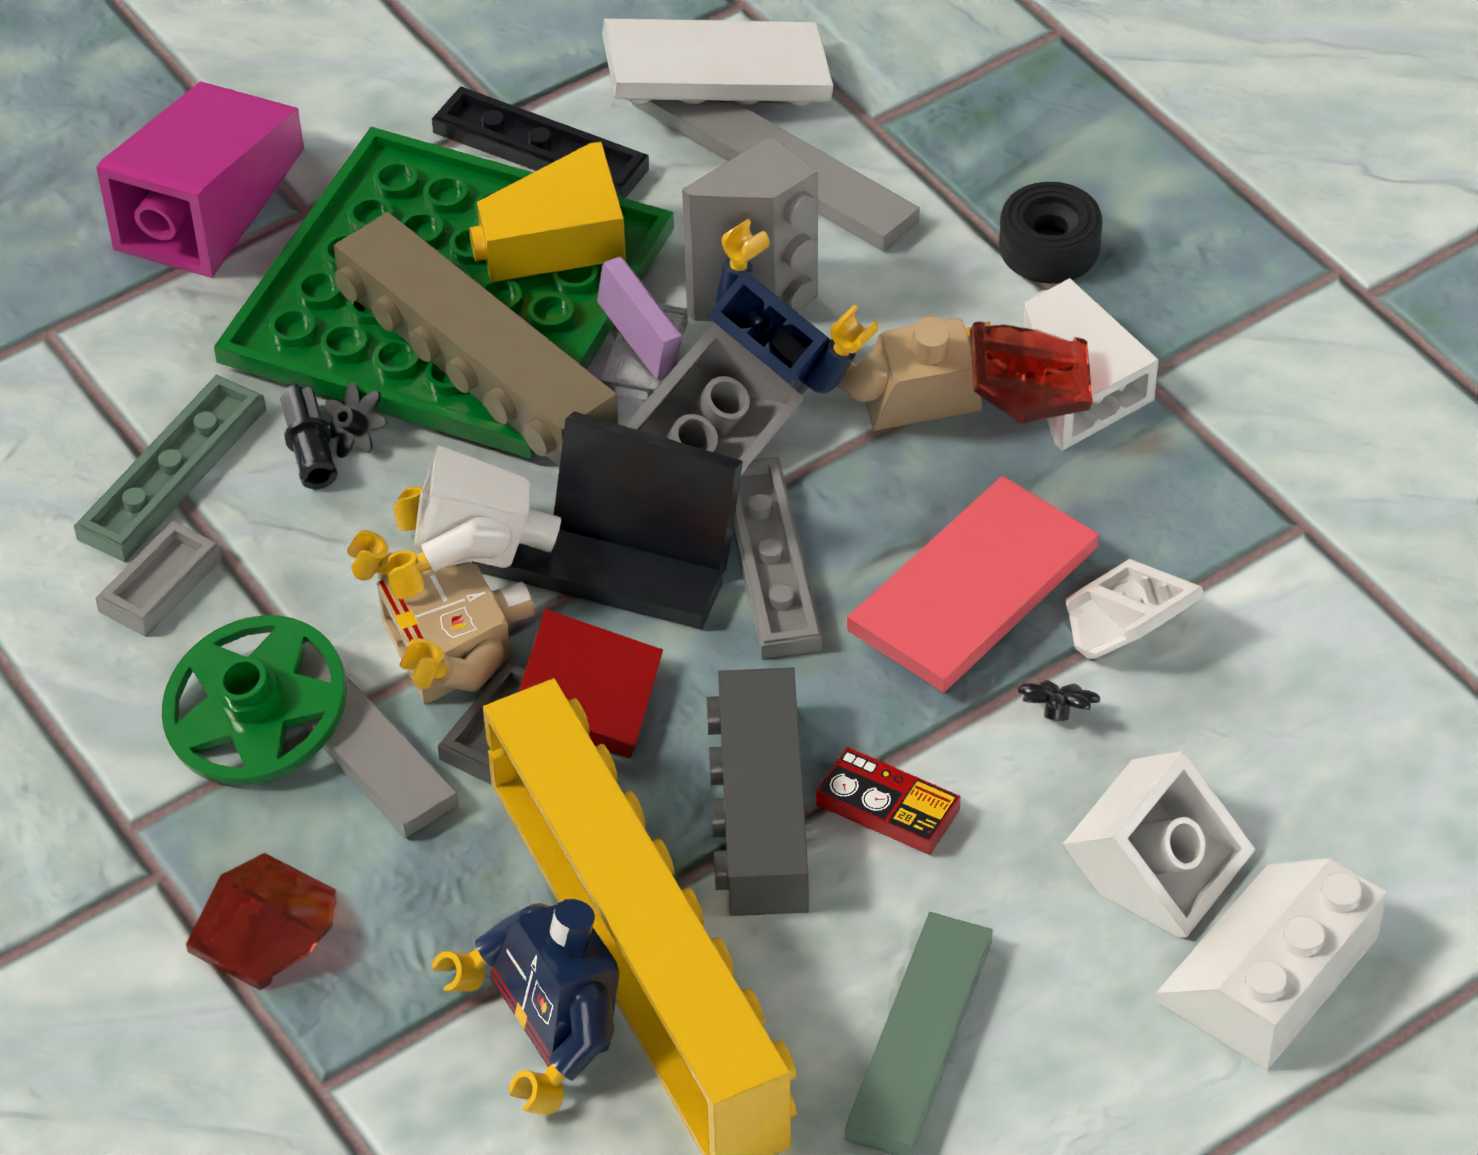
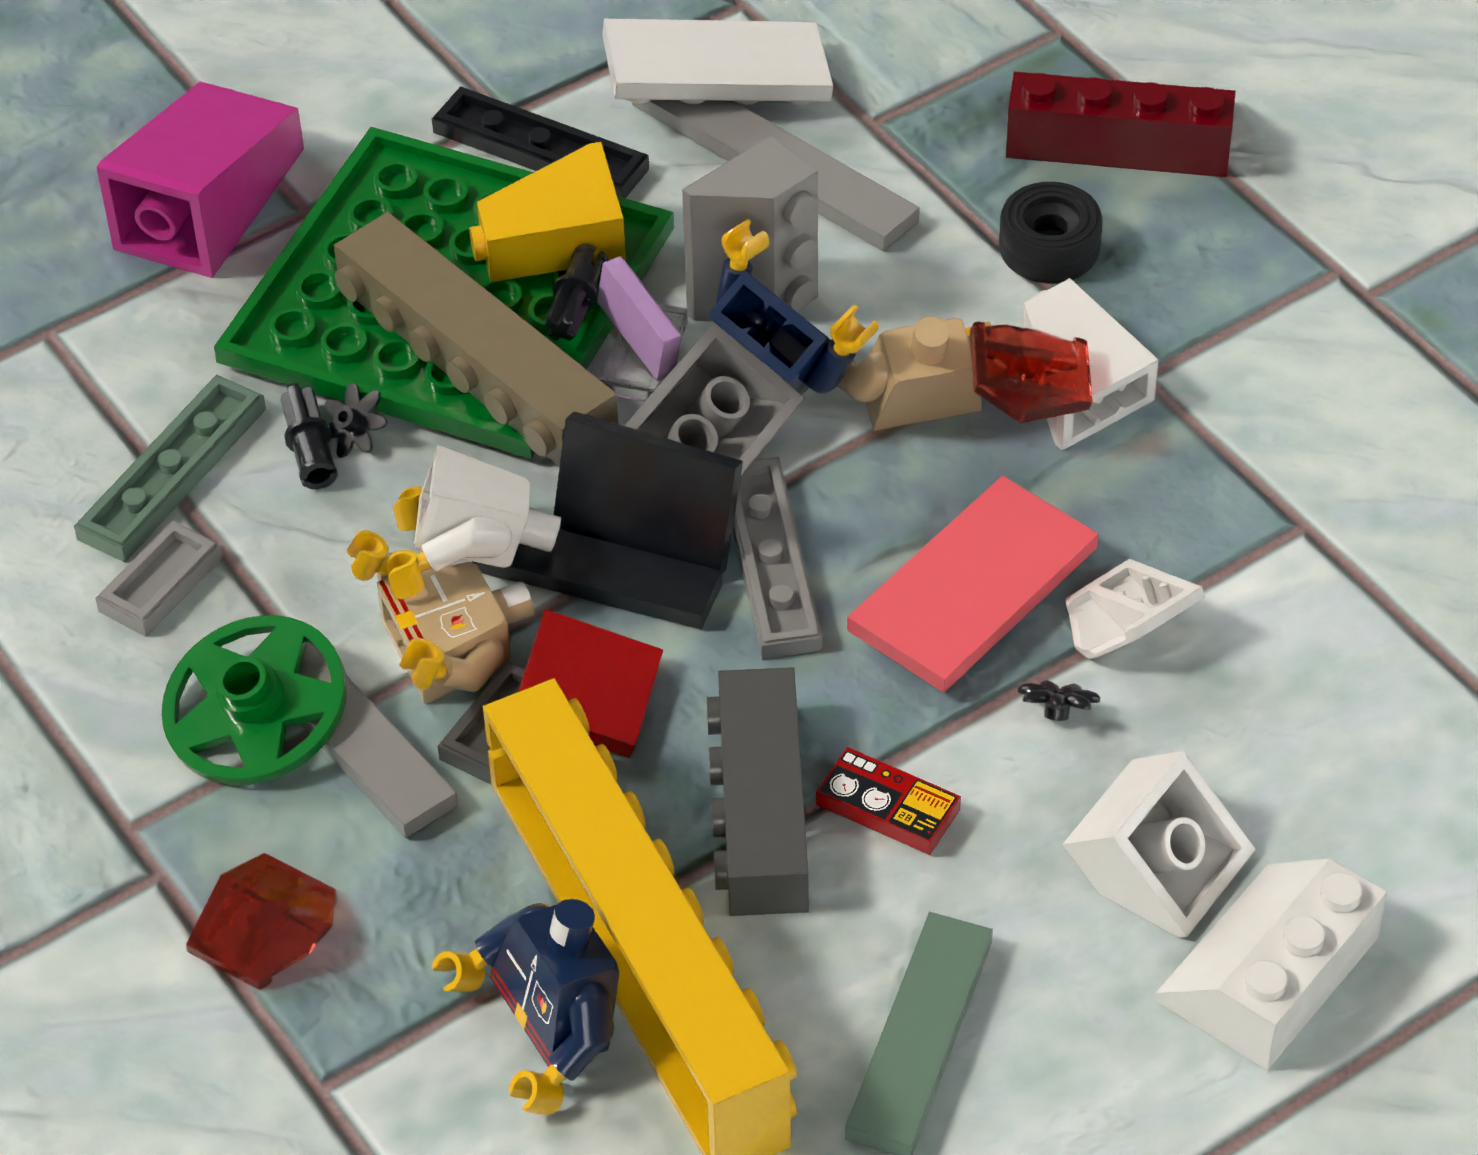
(575, 293): none -> black axle
(1120, 124): none -> dark red slope

